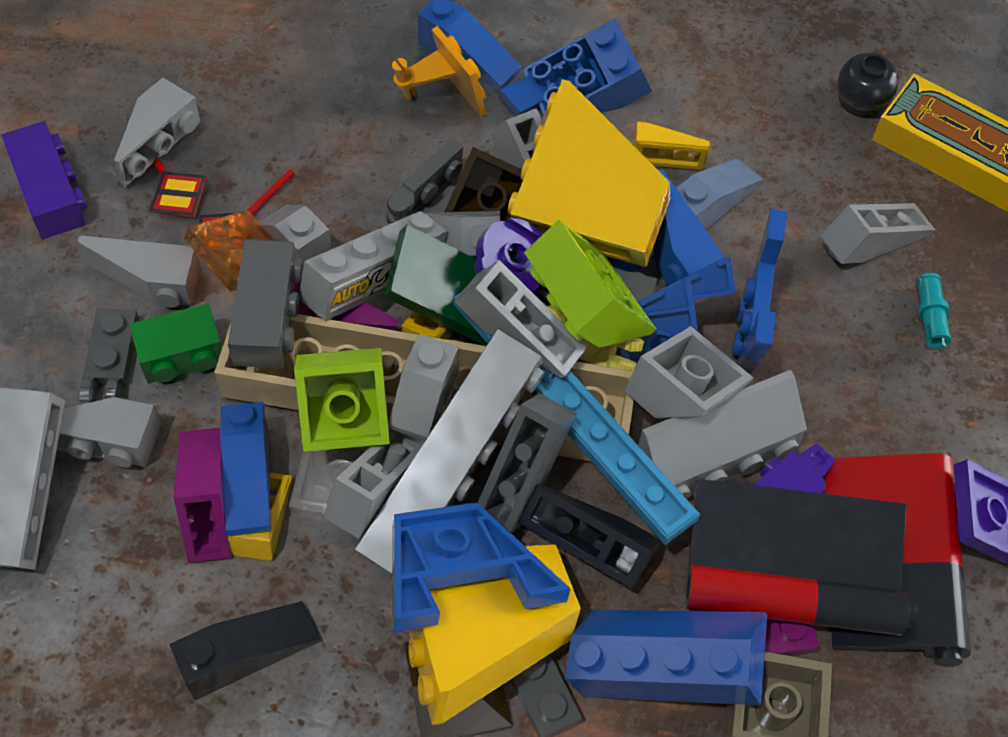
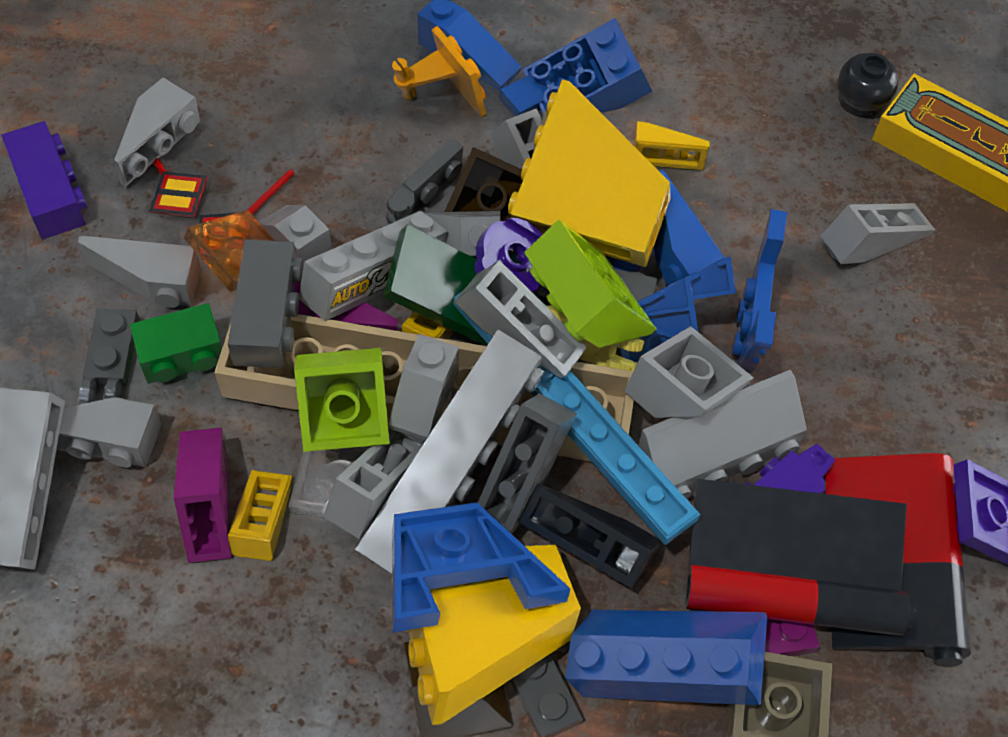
(242, 647): black slope -> none
(245, 468): blue slope -> none
(718, 190): sand blue slope -> none
(933, 311): teal pin -> none

